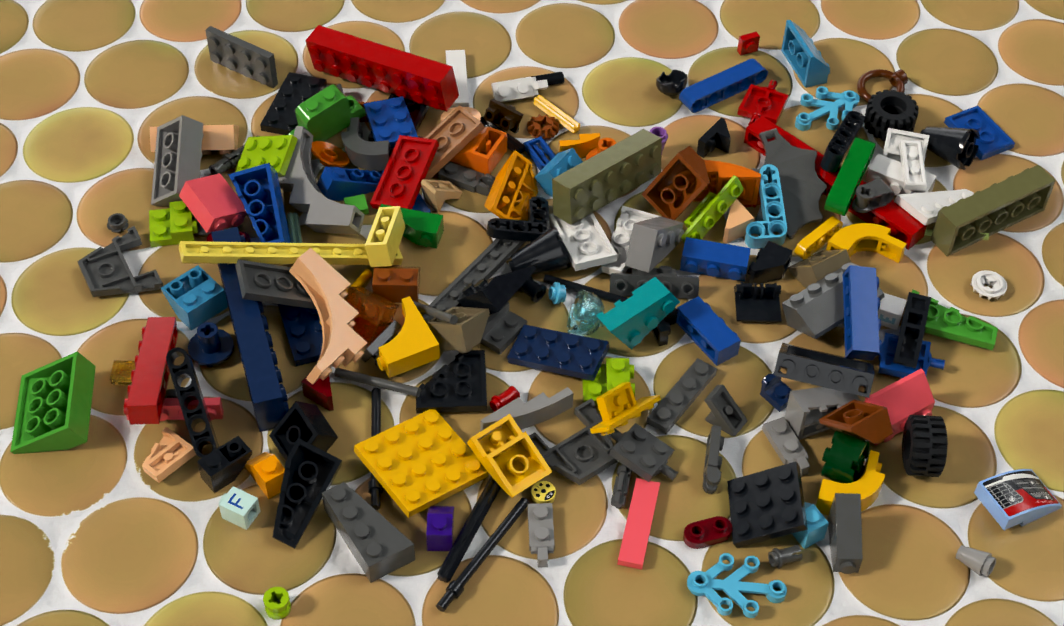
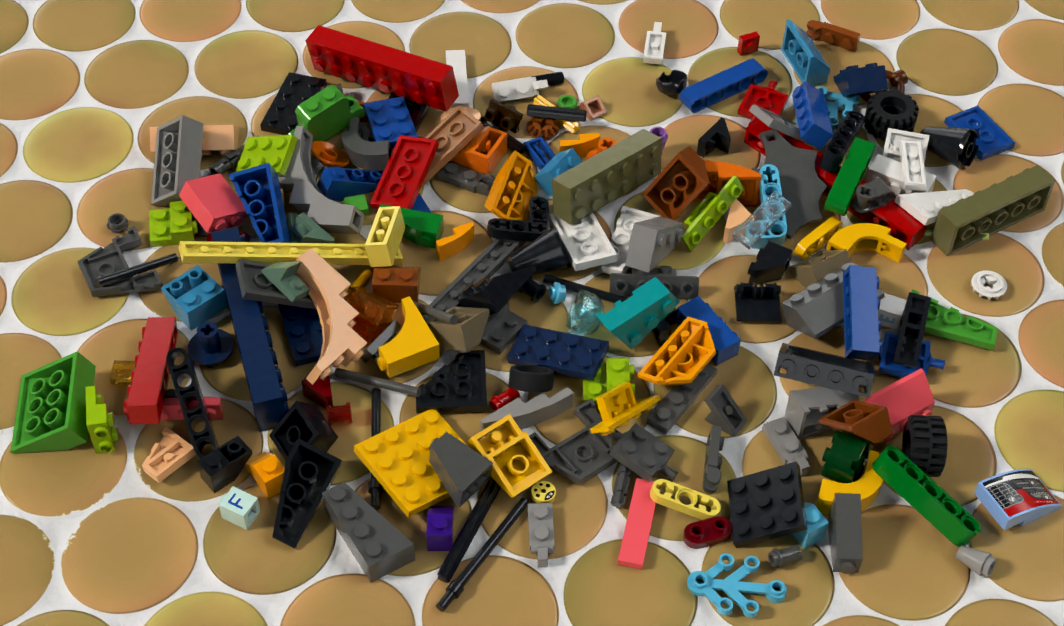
(100, 422): none -> lime plate
(122, 274): none -> black bar
(242, 57): dark grey plate -> none
(275, 609): lime wheel -> none
(284, 278): none -> sand green slope
(310, 231): none -> sand green slope
(339, 413): none -> clear red bush
(438, 191): tan slope -> none
(451, 245): none -> light orange slope
(458, 467): none -> dark grey slope
(531, 378): none -> black tyre
(556, 113): none -> black axle
(567, 101): none -> bright green tile
(593, 107): none -> nougat slope
(654, 45): none -> white hinge
(681, 355): none -> light orange wedge
(695, 496): none -> light yellow beam
(715, 259): blue brick -> none
(762, 220): none -> clear tile
(775, 391): dark blue bracket -> none
(777, 122): none -> light grey tile
(812, 115): none -> blue brick
(833, 35): none -> dark orange hinge
(861, 80): none -> dark blue slope
(926, 496): none -> green beam

